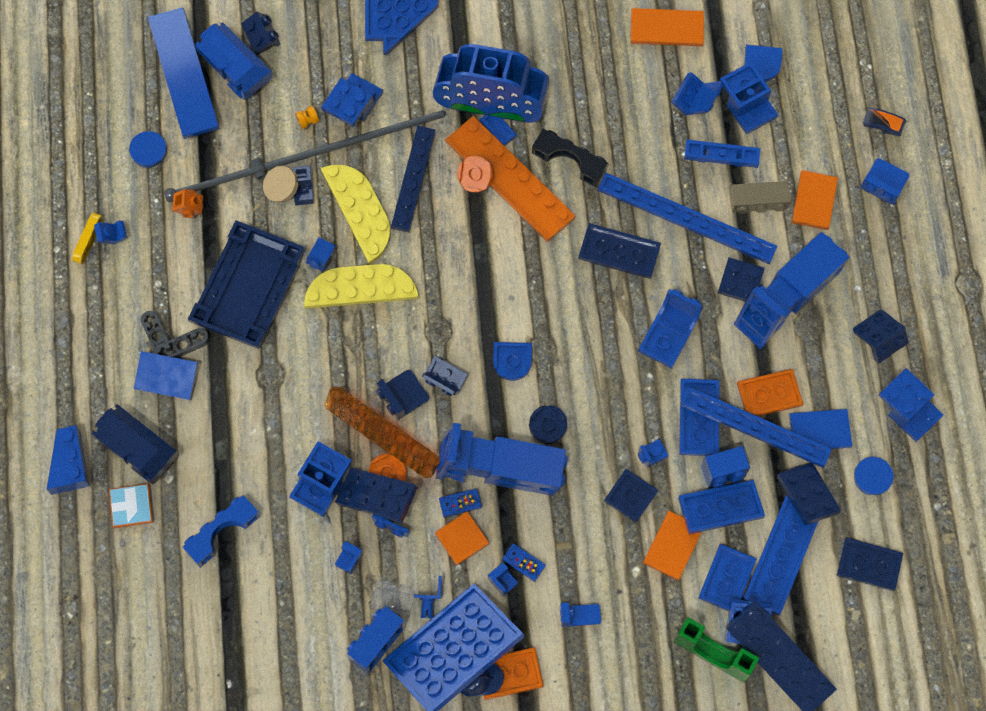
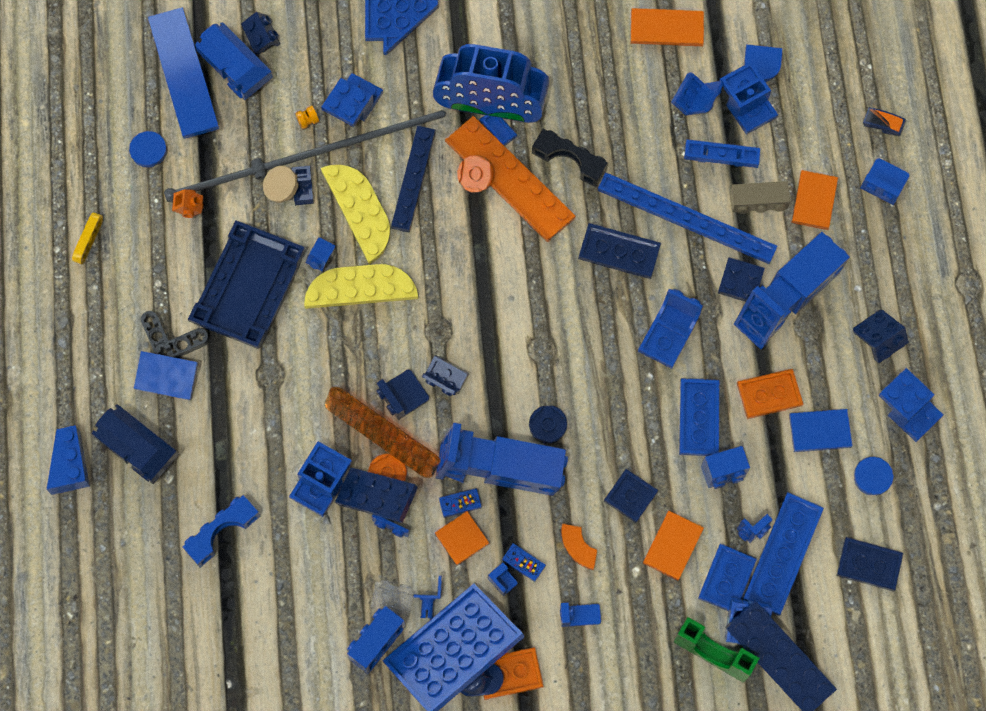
(110, 233): blue bracket -> none
(130, 505): tile -> none
(349, 557): blue panel -> none
(512, 360): blue tile -> none
(576, 546): none -> orange tile
(652, 453): blue bracket -> none
(721, 507): blue plate -> none
(750, 533): none -> blue bracket
(755, 427): blue plate -> none
(808, 493): dark blue plate -> none

